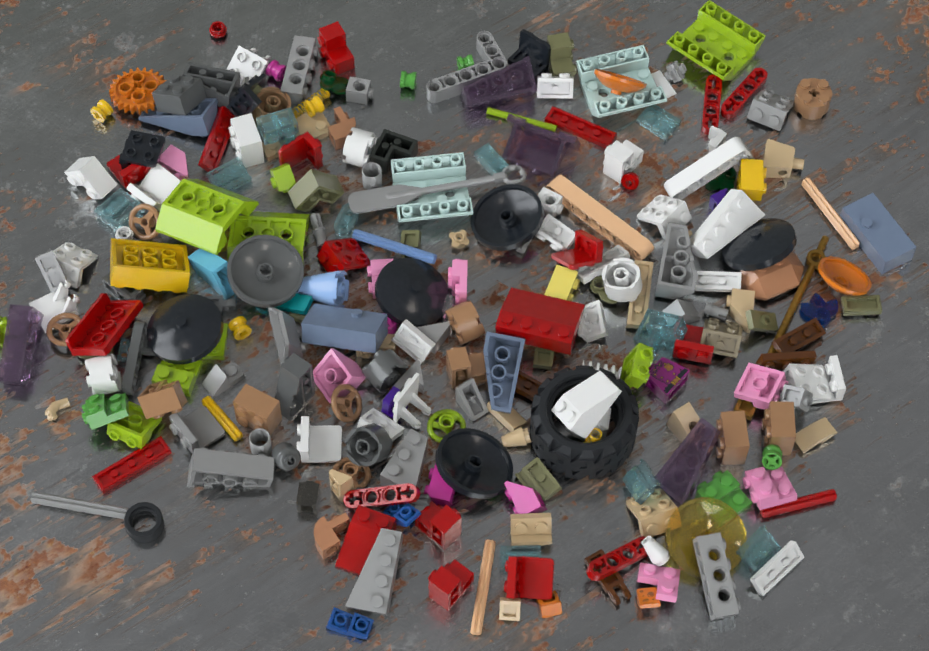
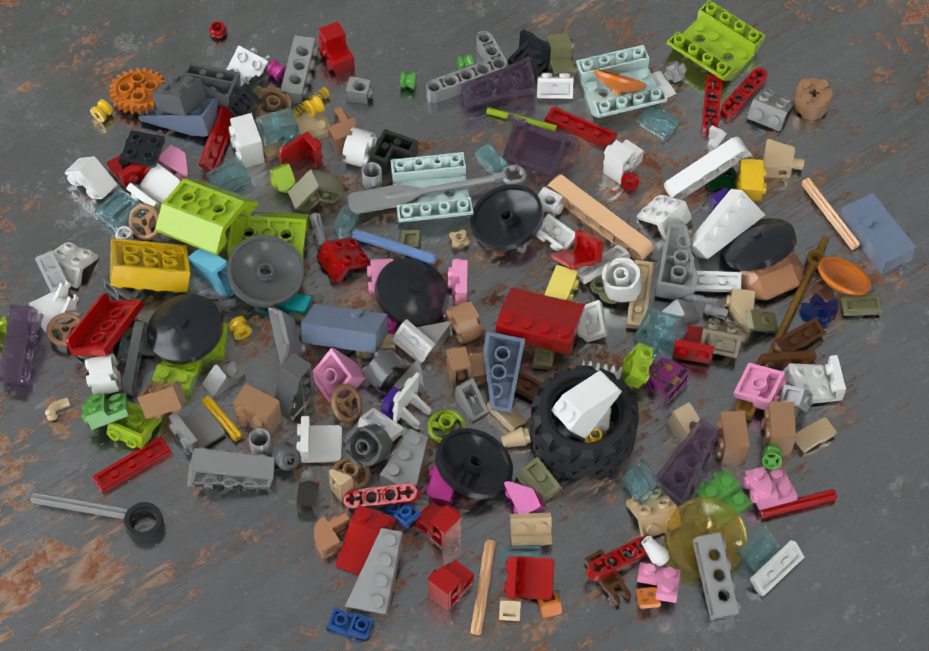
(327, 288): light blue cone -> none
(332, 82): dark green plate -> none

